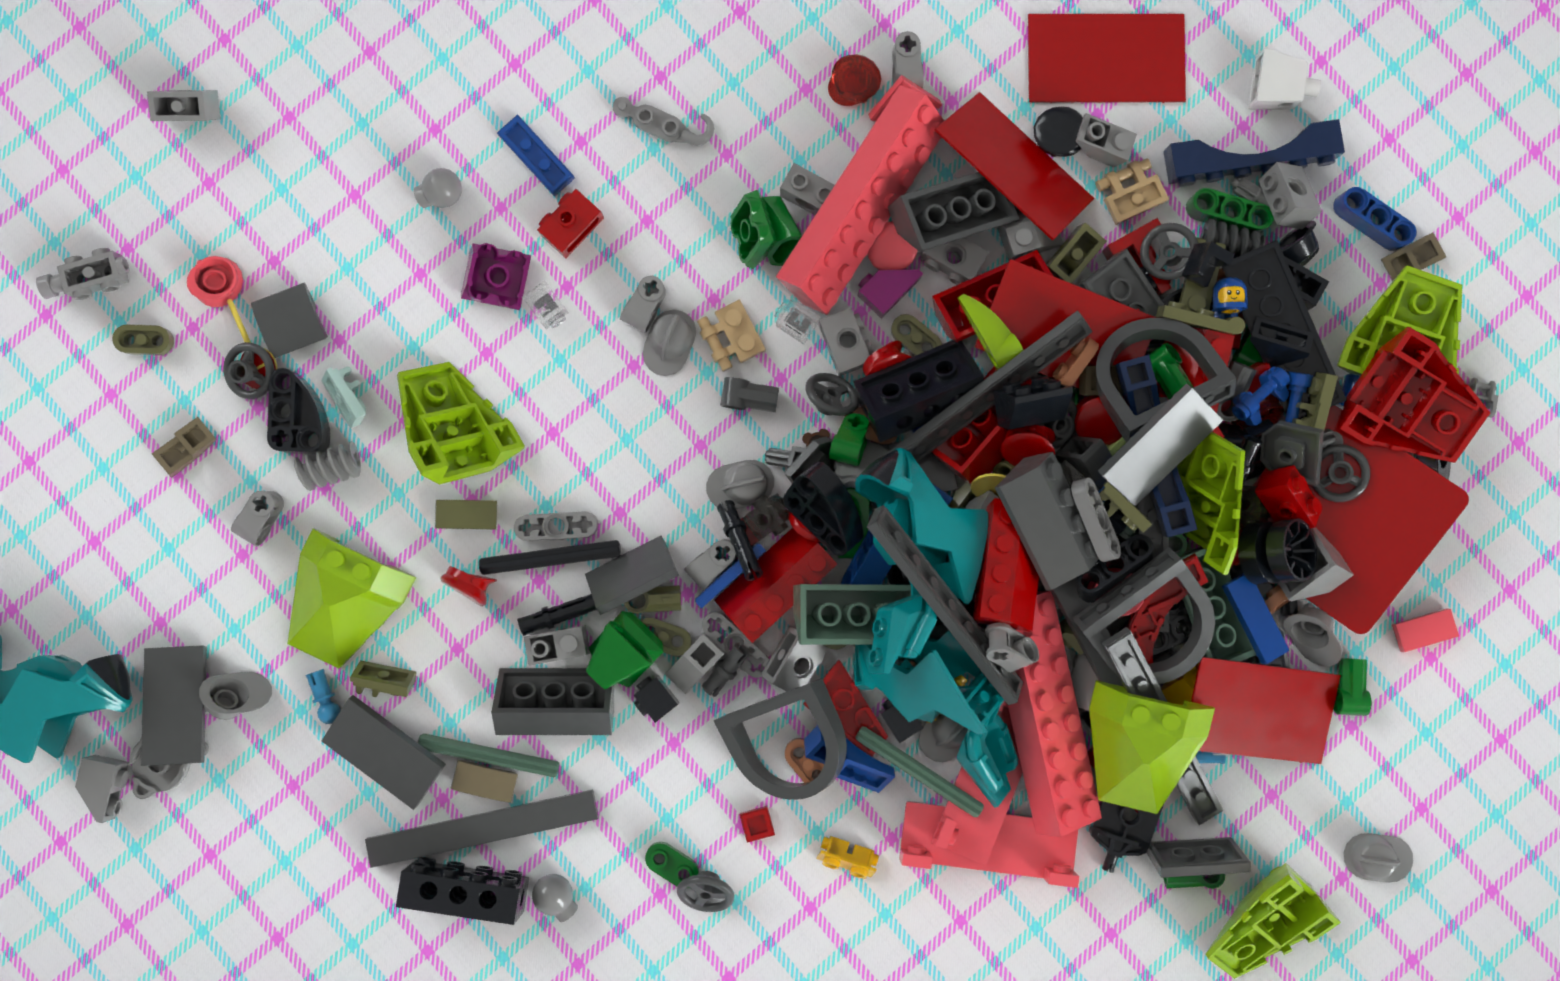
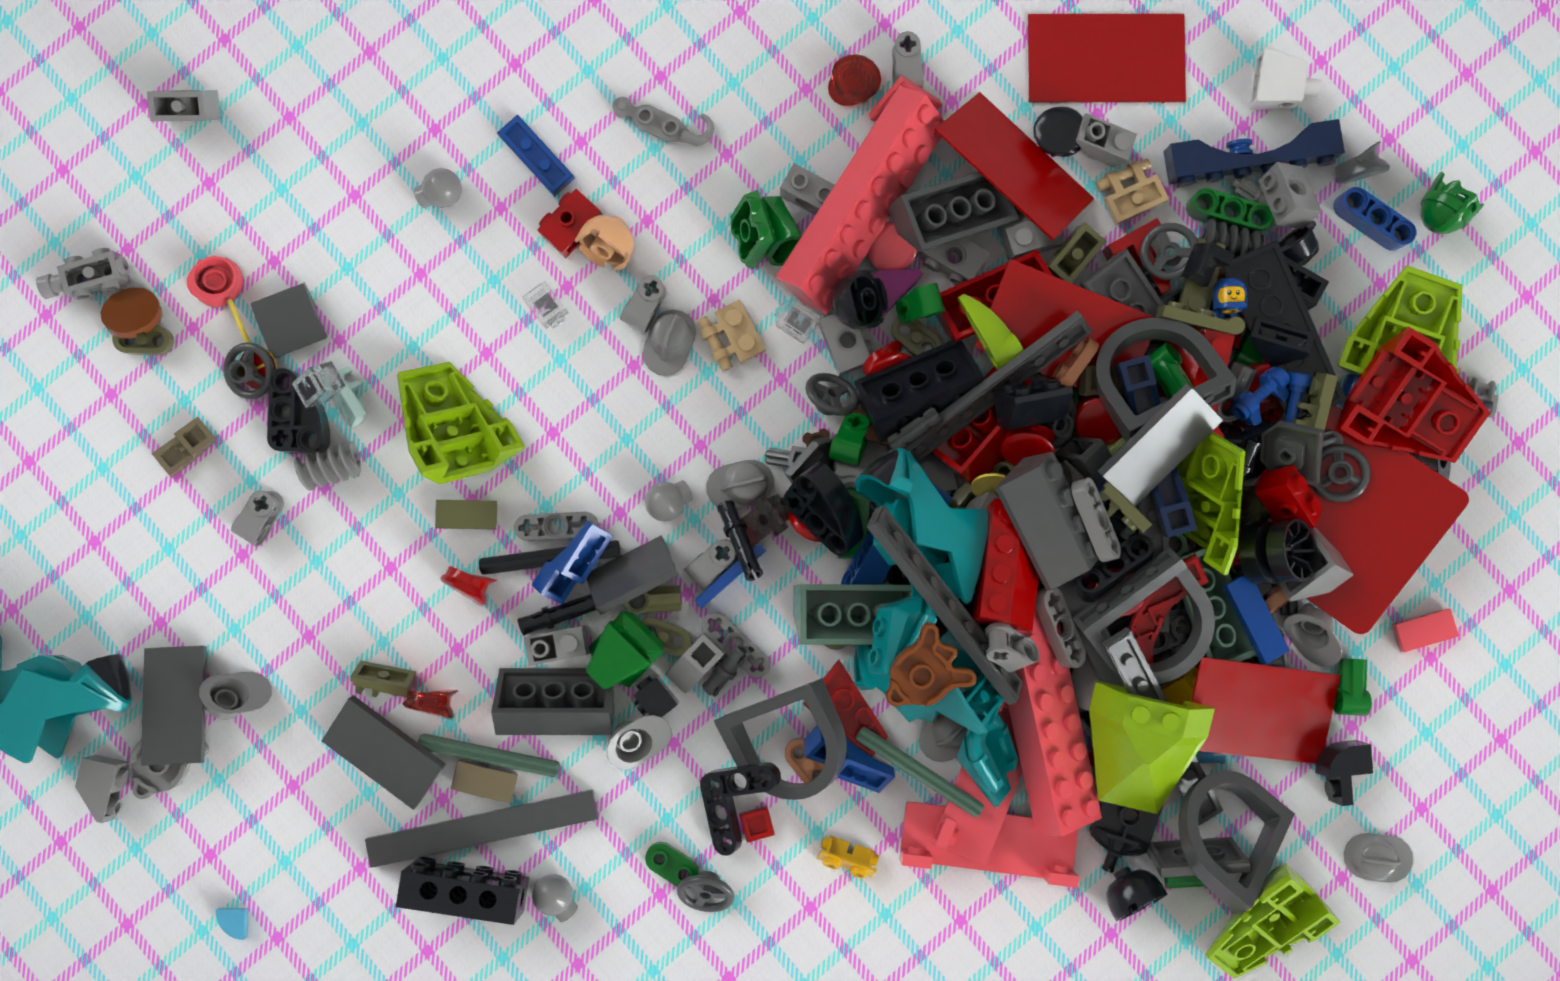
(131, 312): none -> dark orange tile
(233, 921): none -> medium azure tile
(318, 384): none -> clear brick
(321, 692): dark azure pin -> none
(341, 599): lime wedge -> none
(431, 703): none -> clear red piece
(495, 276): magenta slope -> none
(573, 563): none -> blue slope
(606, 240): none -> light nougat cylinder
(637, 741): none -> light grey piece
(667, 500): none -> light grey piece
(728, 789): none -> black beam
(742, 394): dark grey piece -> none
(761, 602): red slope -> none
(781, 668): light grey brick -> none
(859, 300): none -> black cylinder
(898, 723): black brick -> none
(914, 429): none -> dark grey axle
(920, 303): none -> green piece
(925, 671): none -> dark orange tile
(1069, 646): none -> light grey beam
(1133, 892): none -> black cylinder
(1240, 146): none -> blue bush
(1276, 817): none -> dark grey window
(1339, 763): none -> black brick
(1362, 166): none -> dark grey piece
(1417, 255): dark tan slope -> none
(1445, 210): none -> green helmet

